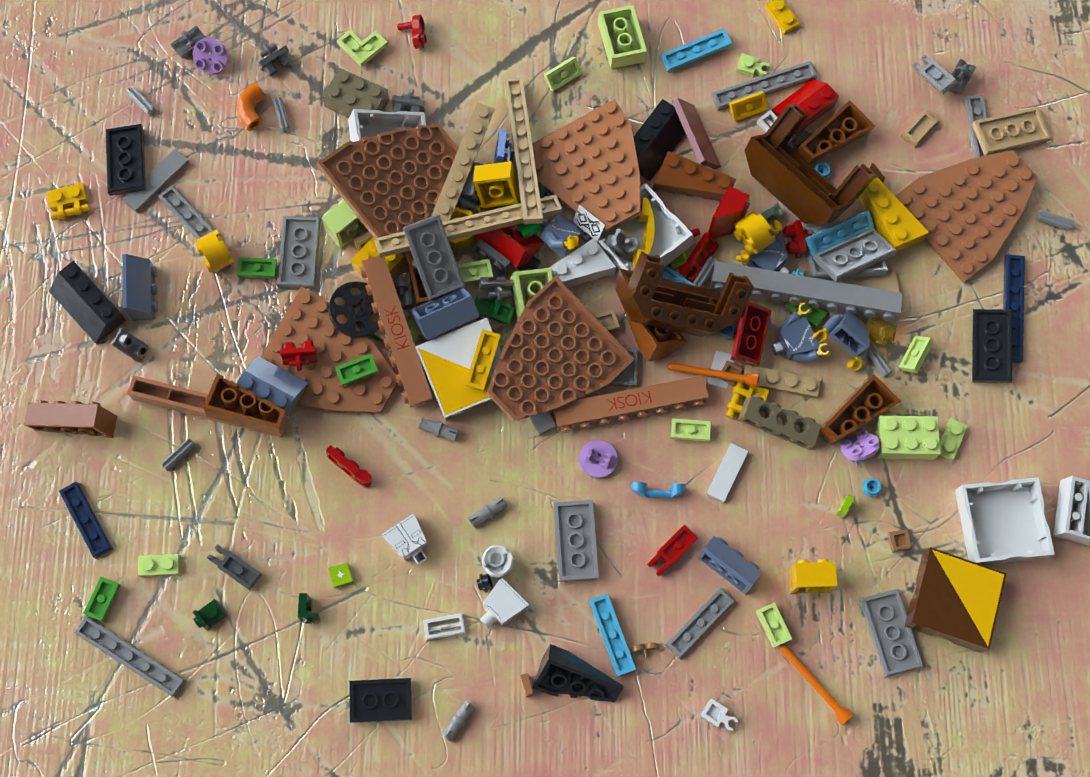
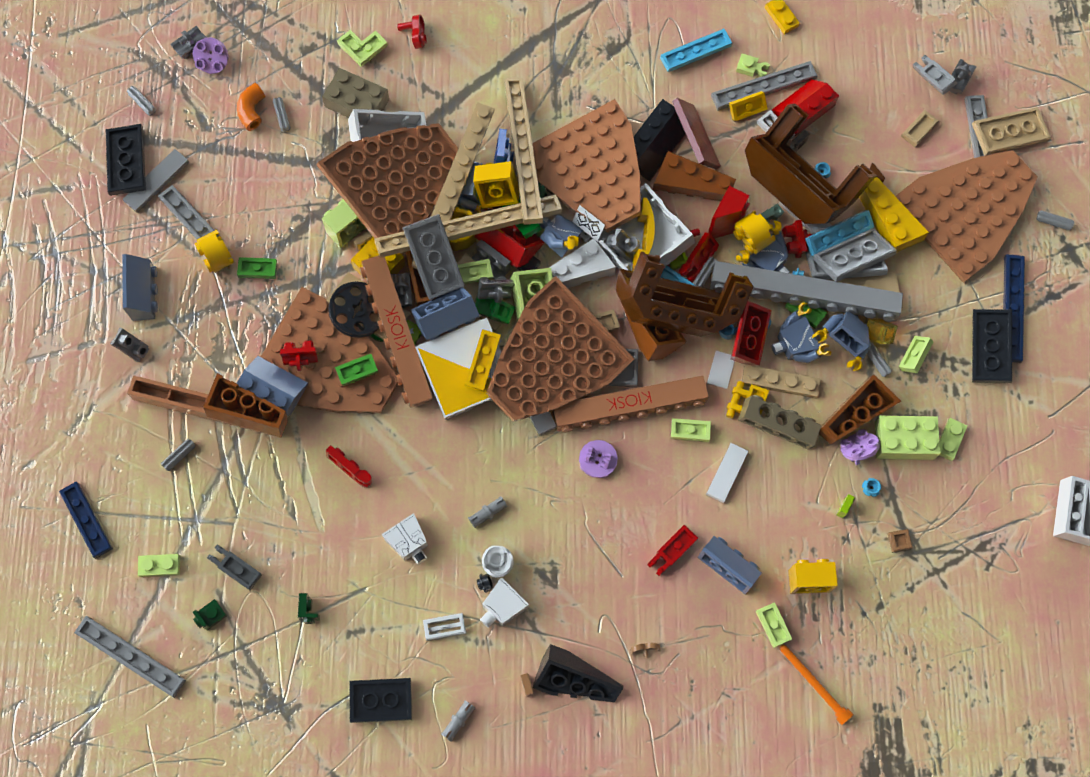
(67, 197): yellow plate -> none
(70, 418): wedge -> none
(86, 303): black slope -> none
(102, 599): bright green plate -> none
(268, 62): flat silver hips -> none
(299, 252): light grey tile -> none
(340, 575): lime tile -> none
(408, 102): flat silver hips -> none
(438, 429): light grey pin -> none
(562, 73): yellowish green plate -> none
(576, 540): light grey plate -> none
(612, 635): medium azure plate -> none
(622, 37): yellowish green brick -> none
(640, 489): dark azure bar -> none
(700, 623): light grey tile -> none
(715, 714): white plate -> none
(730, 367): medium nougat tile -> none
(750, 379): orange piece -> none
(840, 130): dark orange wedge -> none
(892, 641): light grey tile -> none
(956, 600): reddish brown tile -> none
(1004, 521): white tile -> none

